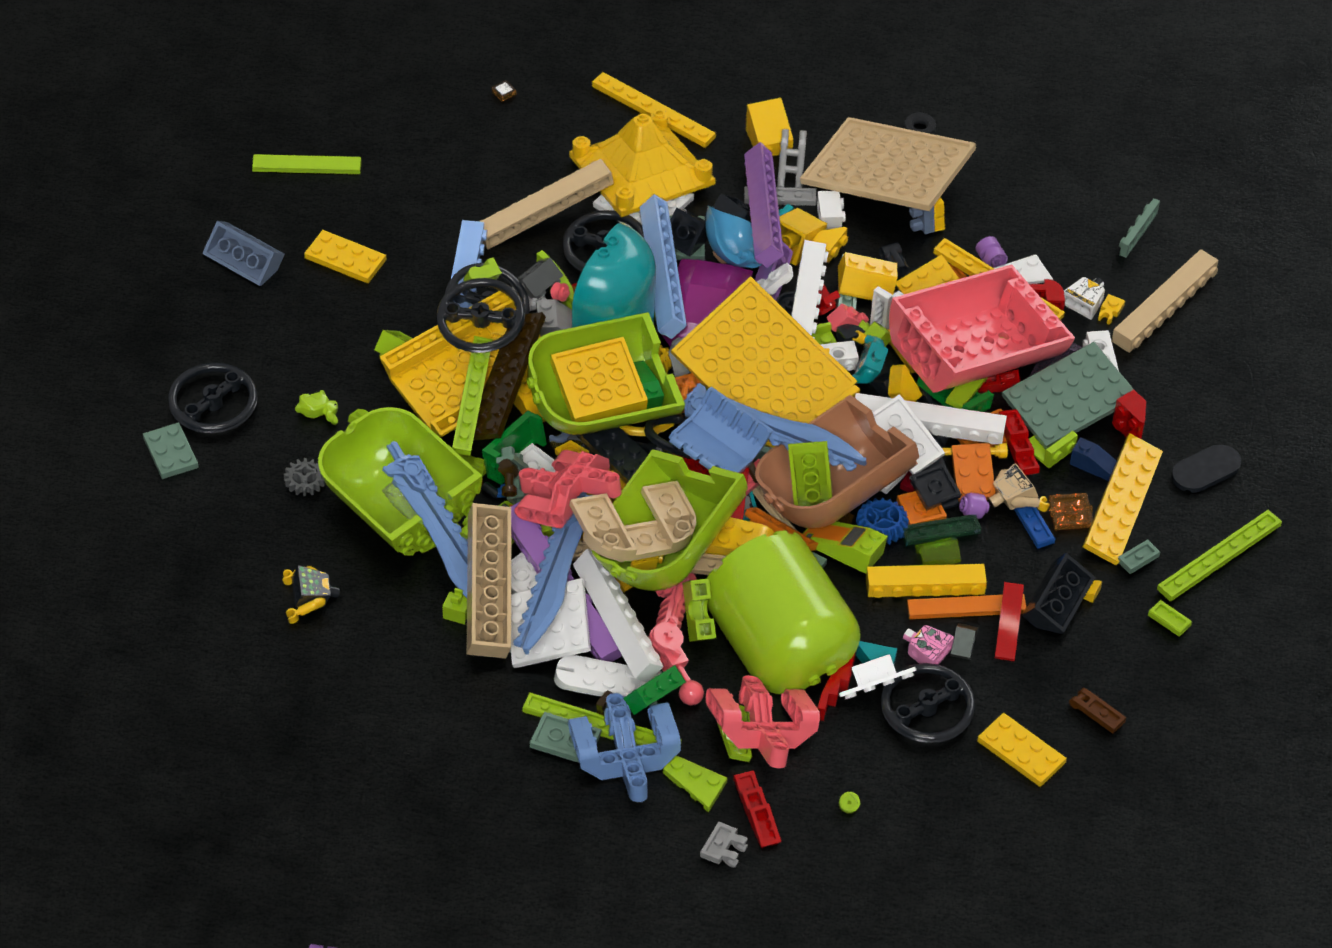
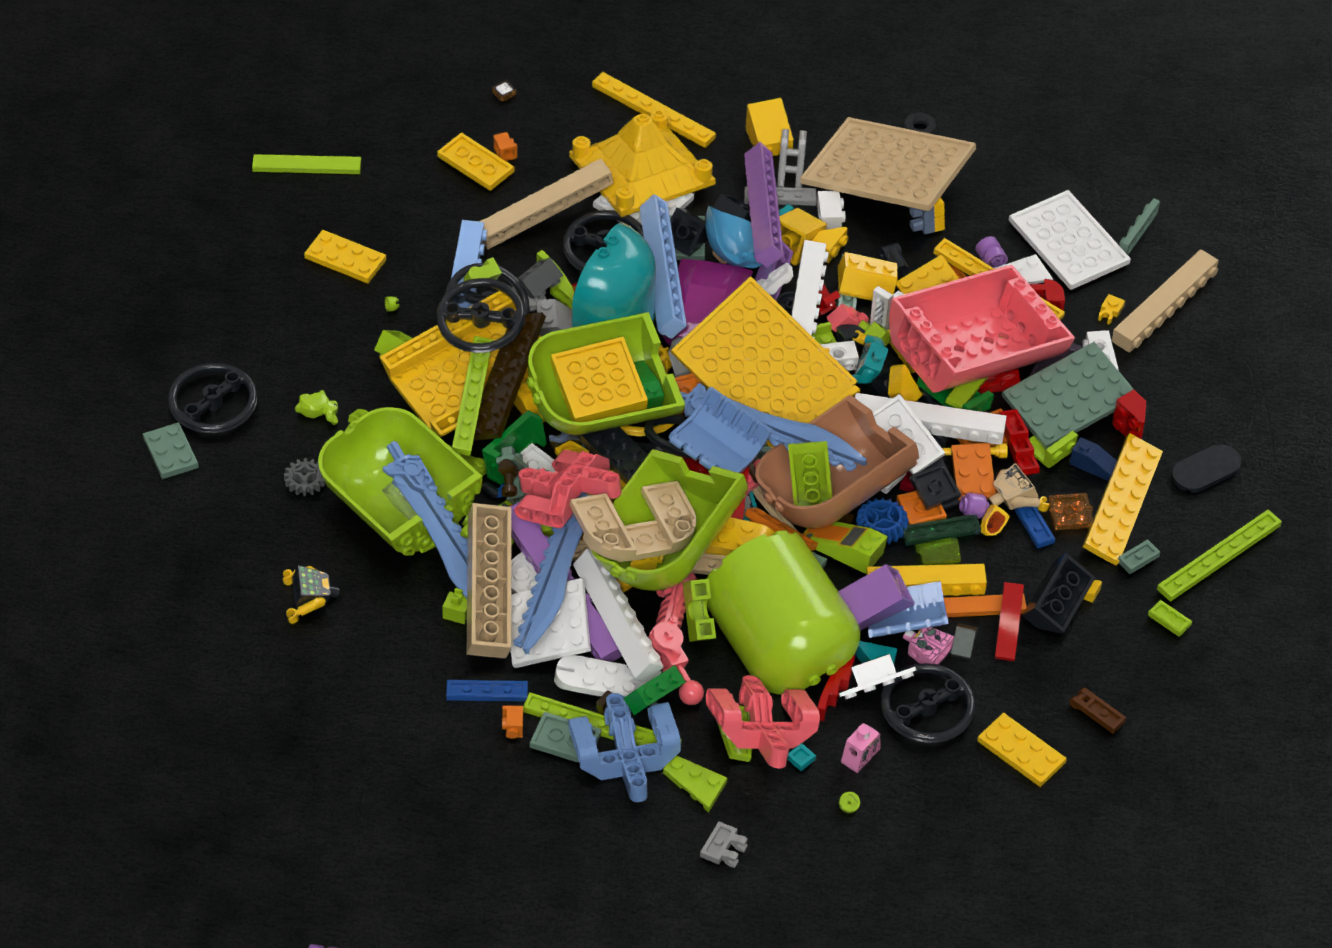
(242, 253): sand blue slope -> none
(390, 303): none -> lime hinge
(475, 161): none -> yellow plate
(486, 690): none -> blue tile
(505, 147): none -> orange brick
(513, 721): none -> orange brick
(560, 291): coral wheel -> none
(685, 386): orange bar -> none
(757, 809): red slope -> none
(801, 757): none -> teal plate
(864, 742): none -> bright pink torso
(877, 596): none -> medium lavender slope
(927, 612): none -> medium blue hinge
(993, 520): none -> rock
(1069, 239): none -> white plate
(1085, 296): white torso -> none

